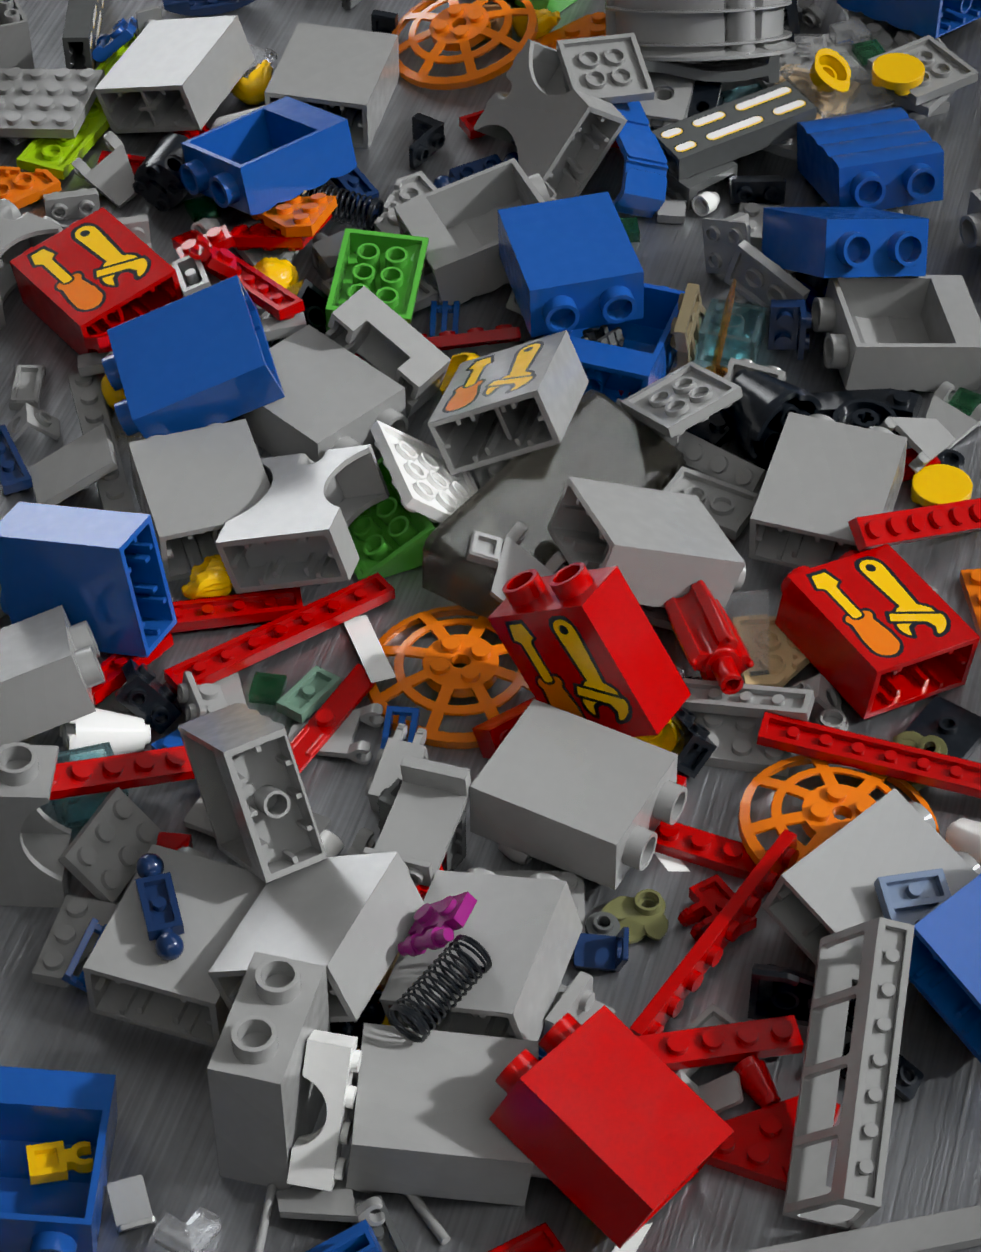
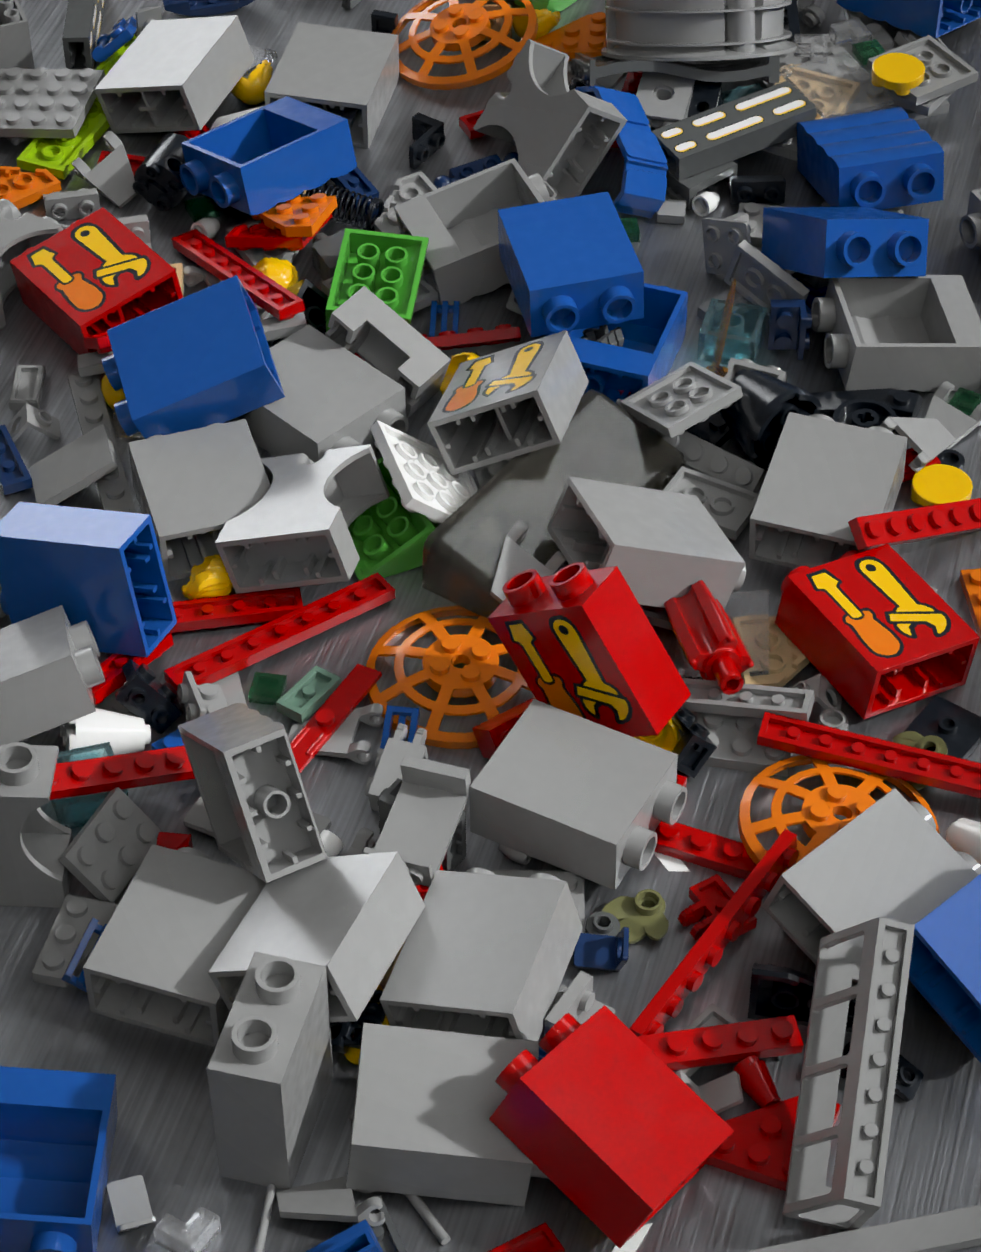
(51, 1161): yellow plate -> none
(159, 907): dark blue plate -> none
(191, 275): light grey brick -> none
(216, 236): plate -> none
(216, 259): red plate -> none
(329, 1066): white arch -> none
(369, 649): white sticker -> none
(415, 1015): black piece -> none
(436, 923): magenta plate -> none
(484, 549): light grey tile -> none
(606, 67): light grey plate -> none
(687, 325): dark tan plate -> none
(830, 71): yellow piece -> none
(911, 895): sand blue wing -> none

